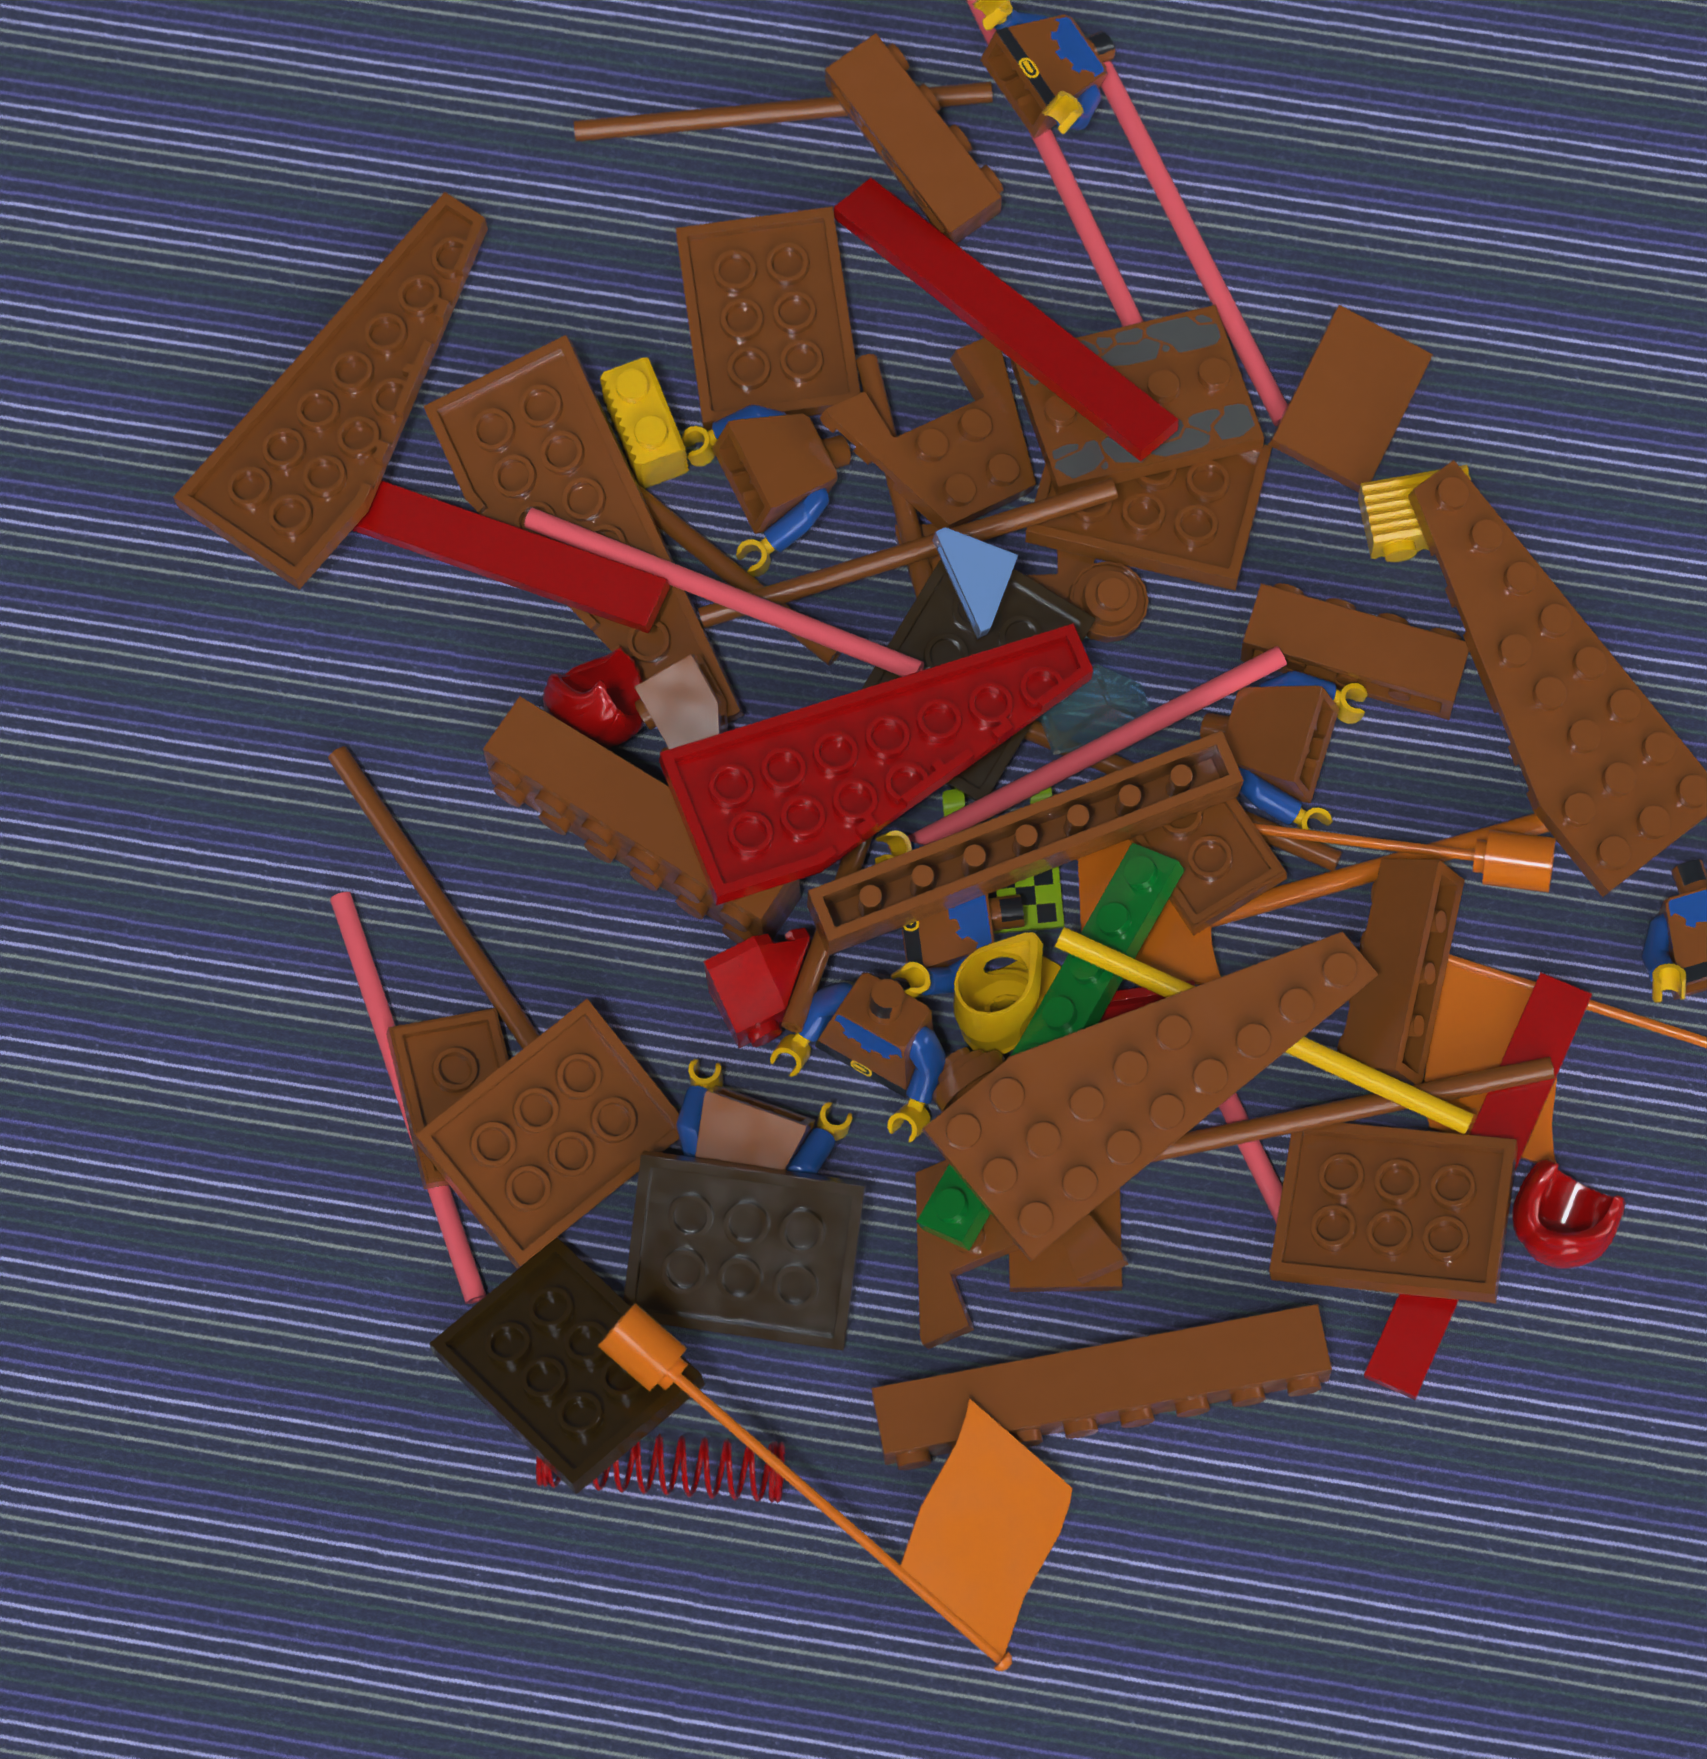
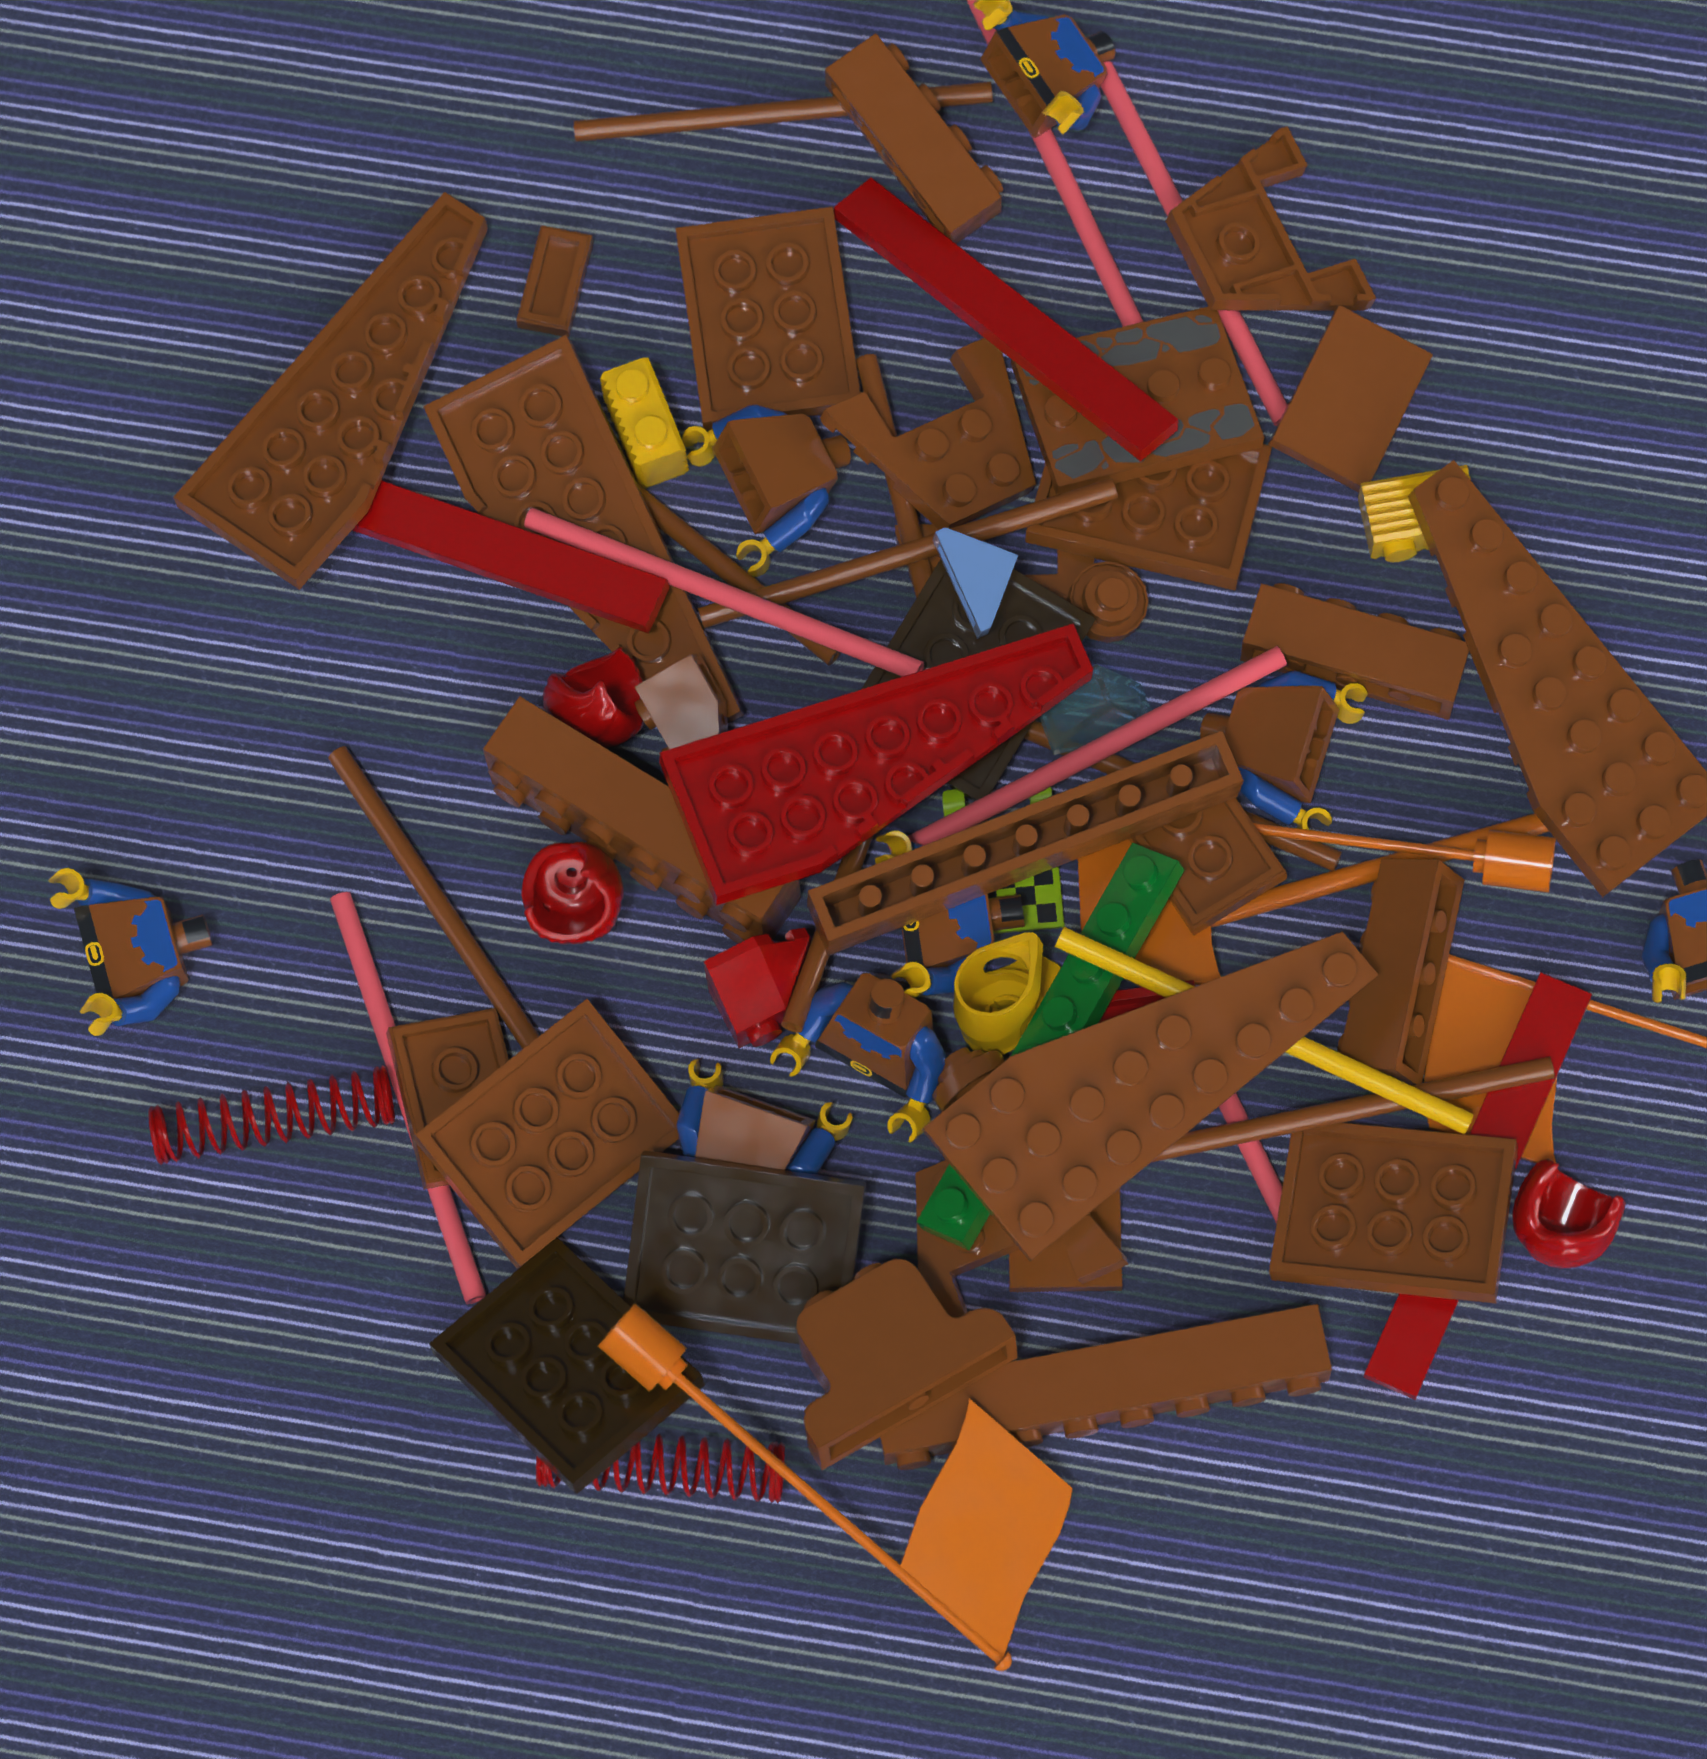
(129, 948): none -> torso
(382, 1098): none -> red piece
(554, 281): none -> dark orange tile
(576, 903): none -> red piece
(889, 1355): none -> dark orange brick
(1242, 248): none -> dark orange wing

